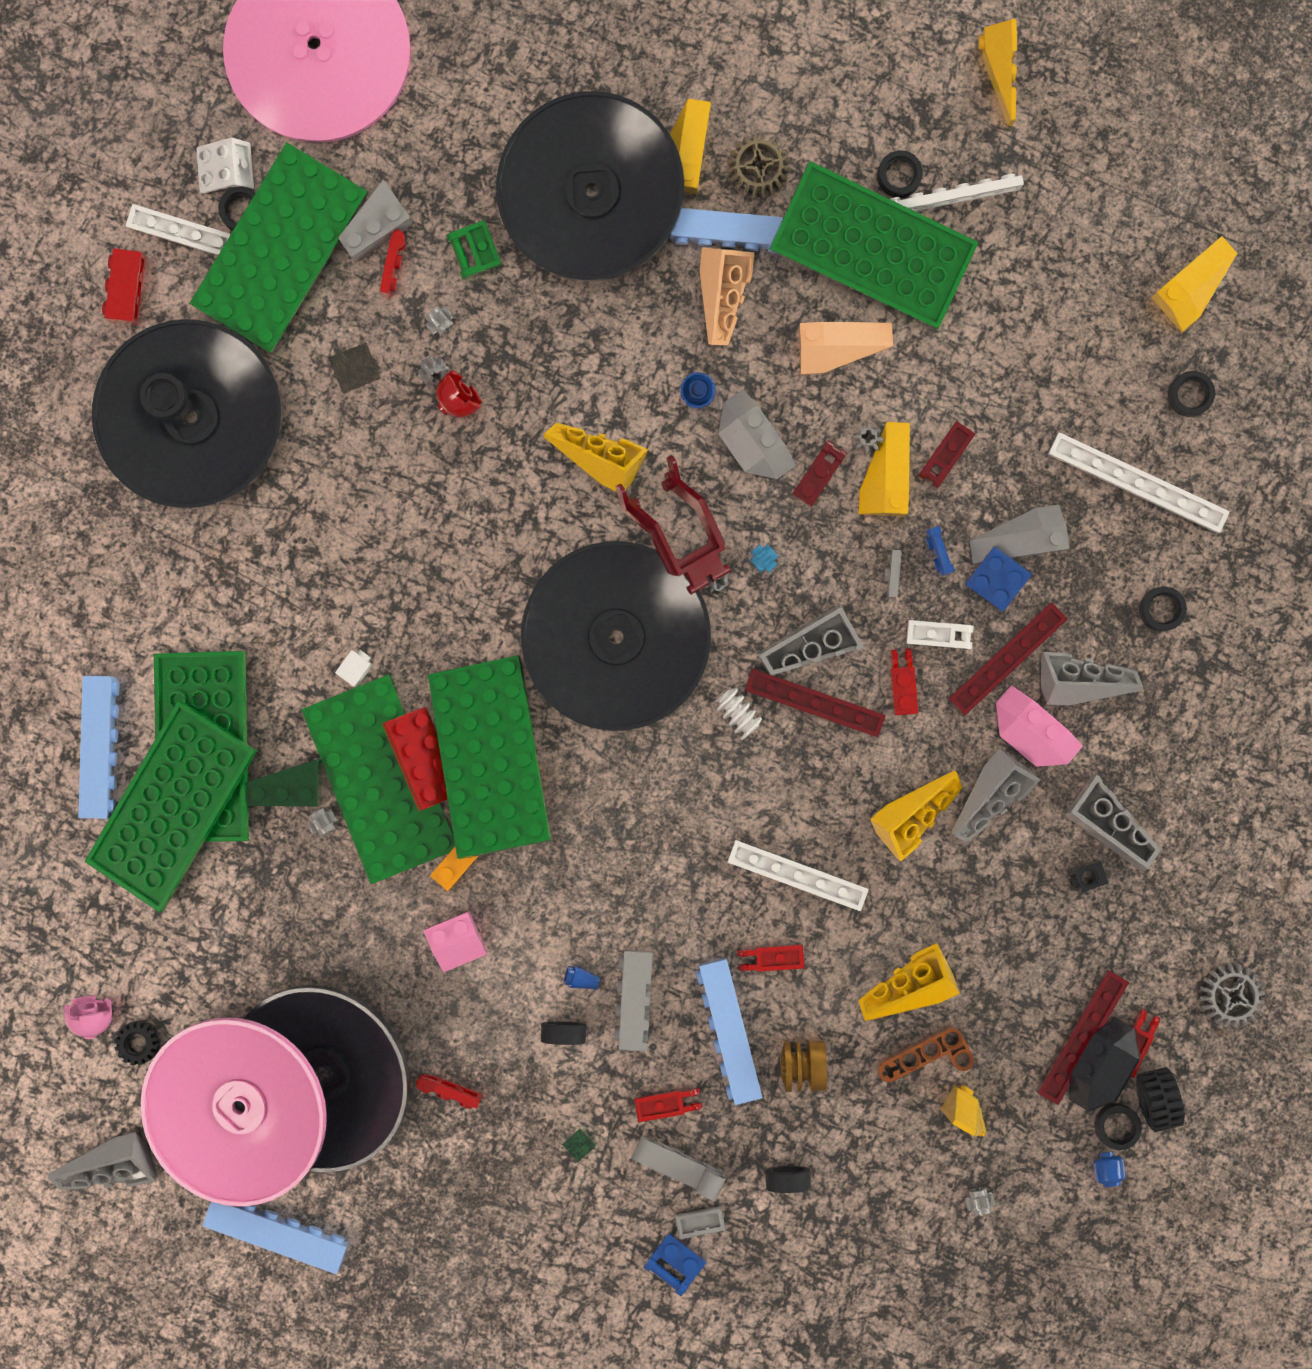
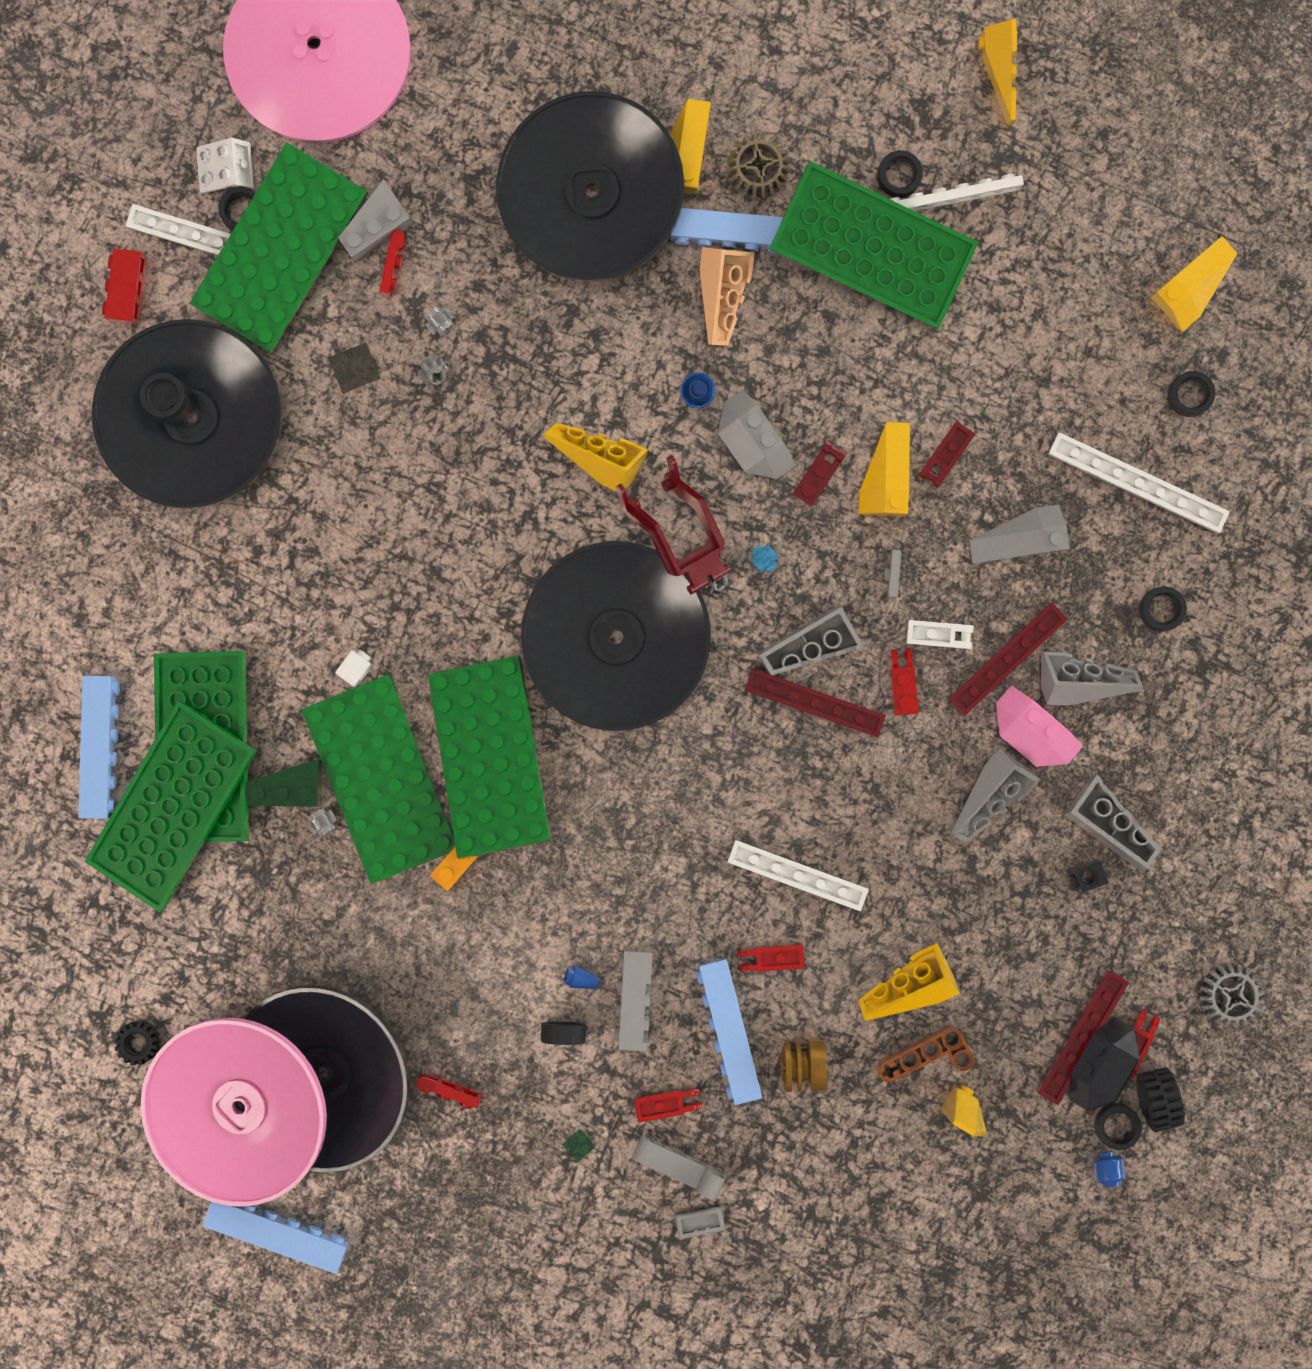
(88, 1016): bright pink cylinder -> none
(116, 1161): light grey wedge -> none
(419, 756): red plate -> none
(455, 941): bright pink slope -> none
(456, 397): red cylinder -> none
(481, 247): green plate -> none
(680, 1258): blue plate -> none
(738, 712): white piece -> none
(788, 1179): black tyre -> none
(836, 344): light nougat wedge -> none
(873, 443): light grey gear -> none
(907, 818): yellow wedge -> none
(935, 543): blue plate -> none
(980, 1201): light grey gear -> none
(998, 578): blue plate -> none

